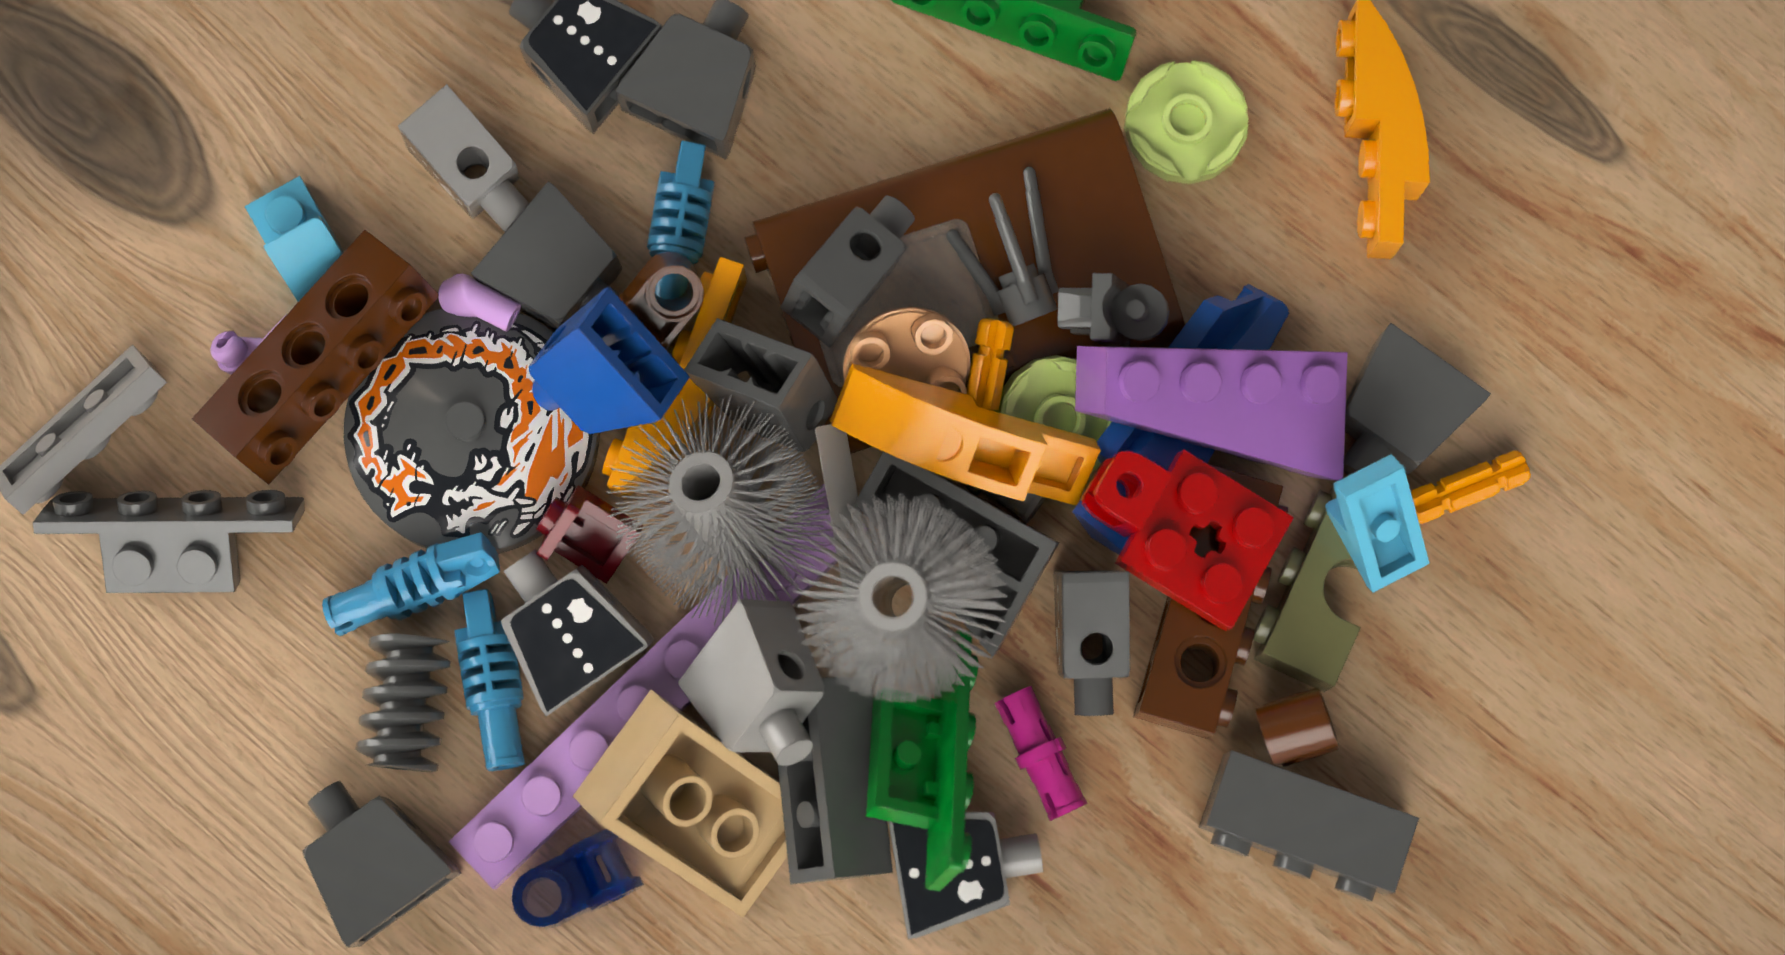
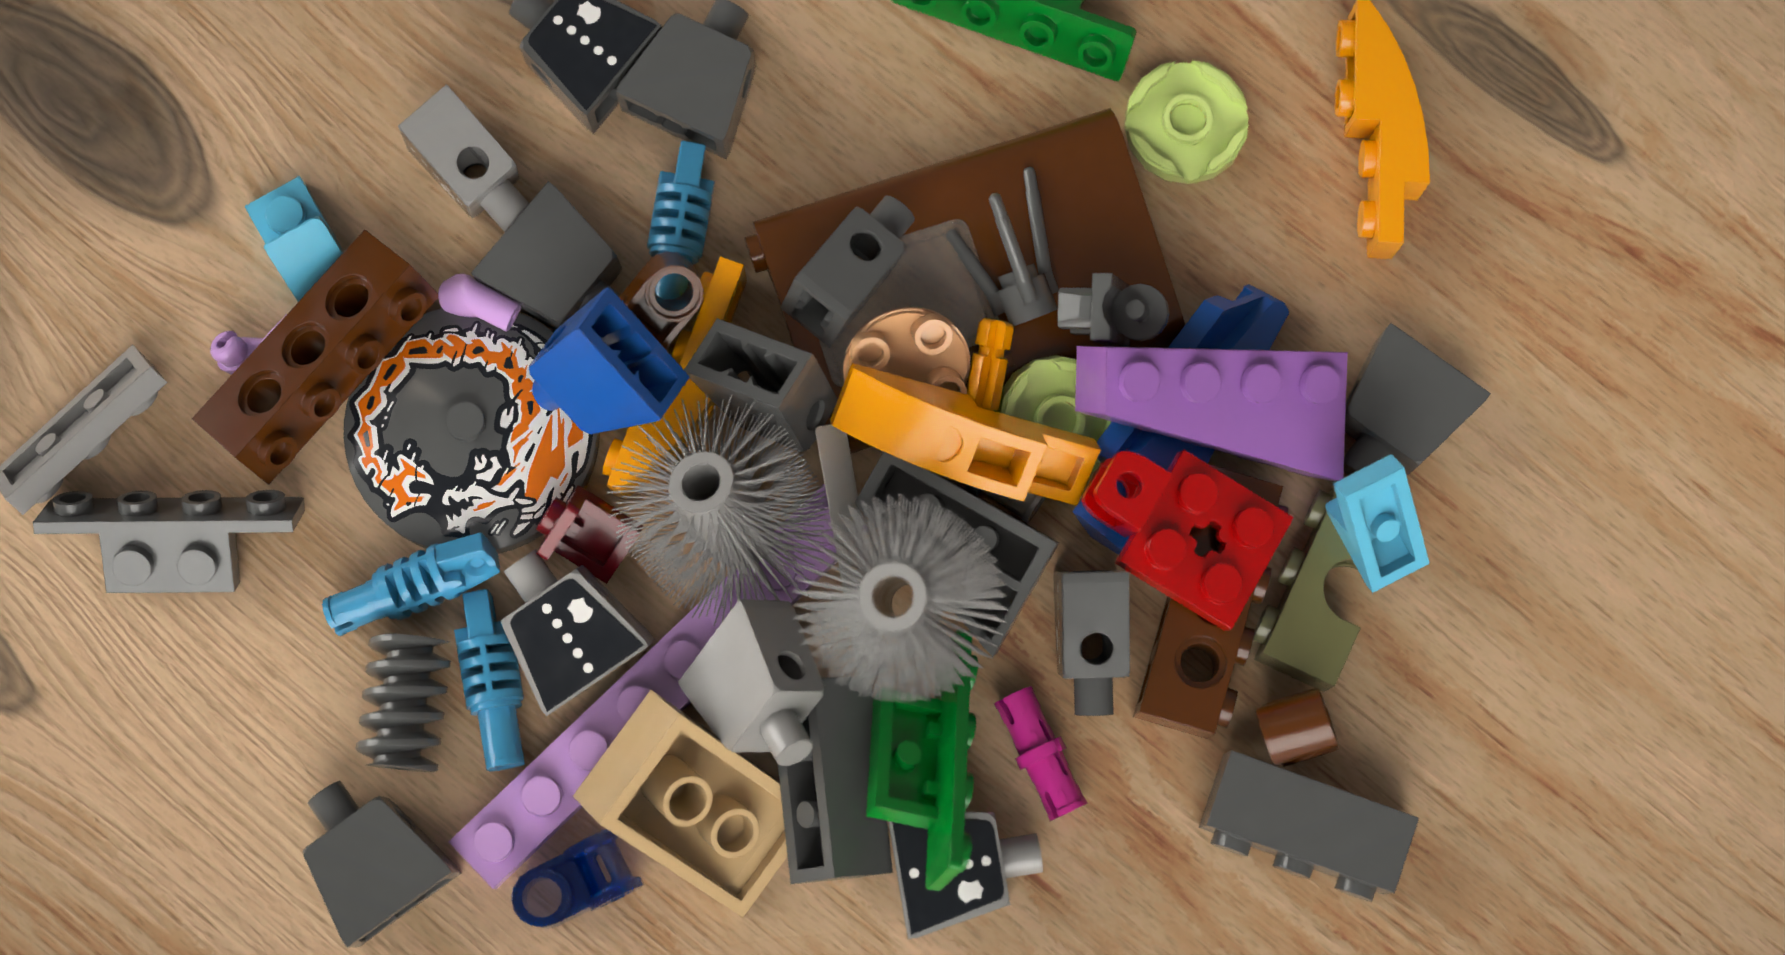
(1470, 486): light orange axle -> none

